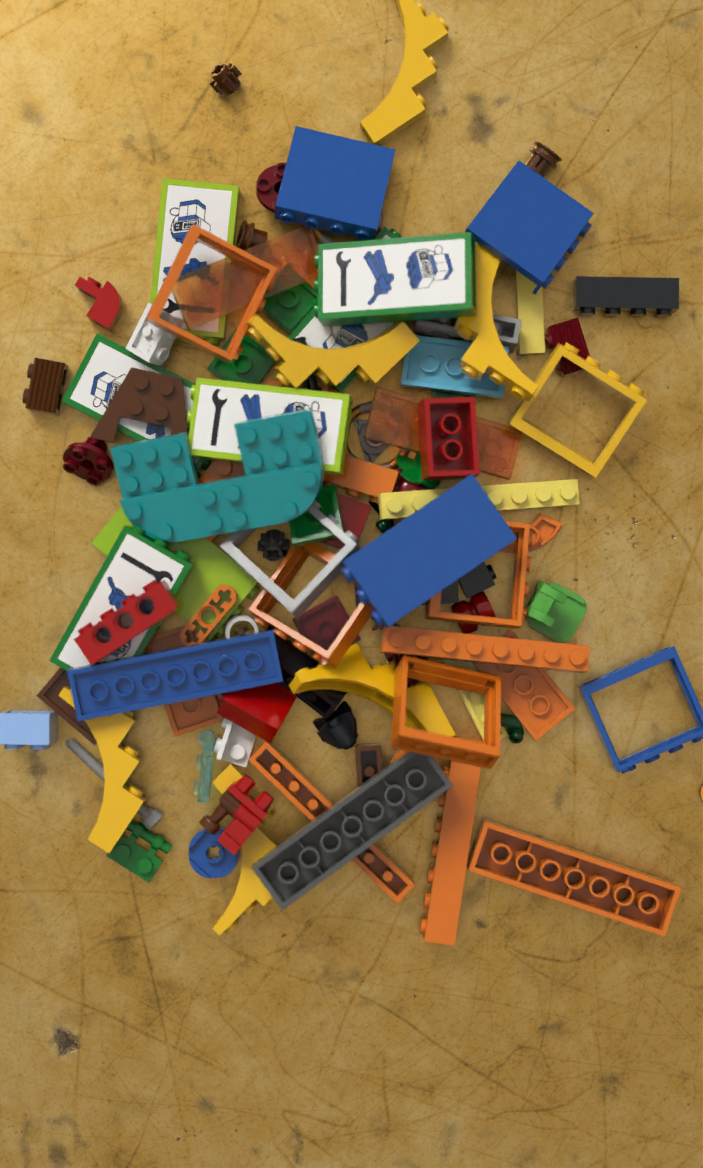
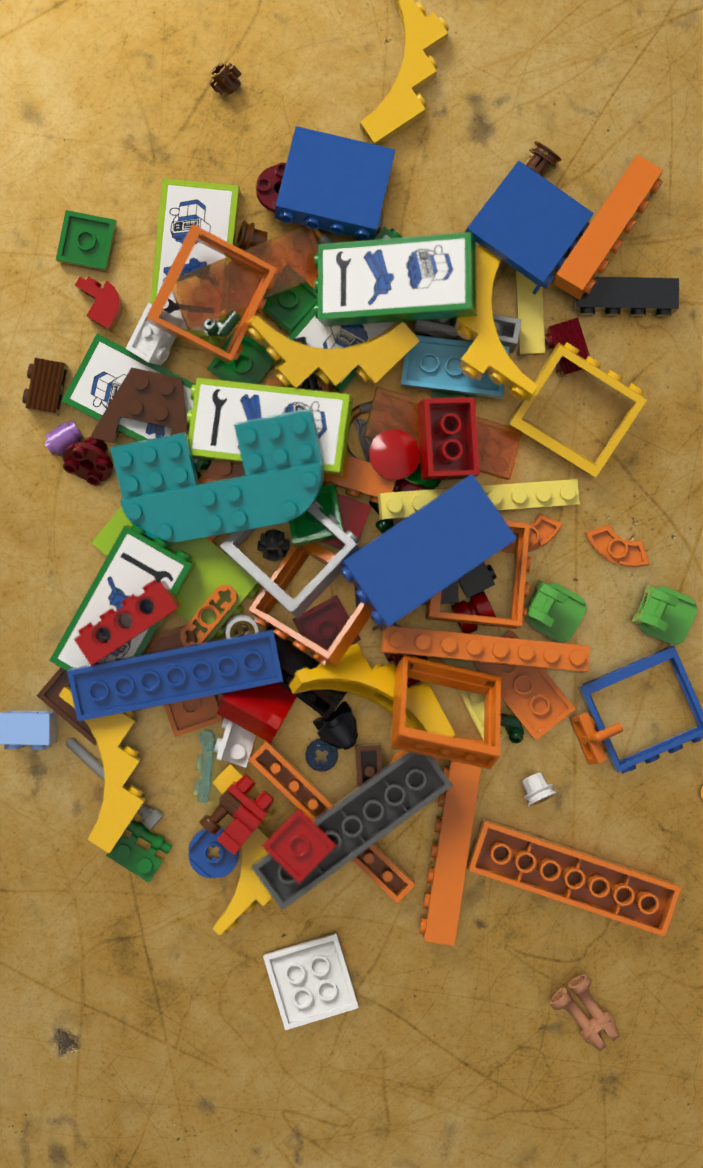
(62, 437): none -> medium lavender brick
(86, 240): none -> green plate
(221, 328): none -> dark green arm
(299, 845): none -> red tile
(310, 981): none -> white plate
(311, 754): none -> piece
(394, 454): none -> red dish
(537, 790): none -> white piece
(590, 1027): none -> nougat piece
(591, 740): none -> orange plate
(608, 227): none -> orange brick
(616, 549): none -> orange tile
(665, 614): none -> bright green piece

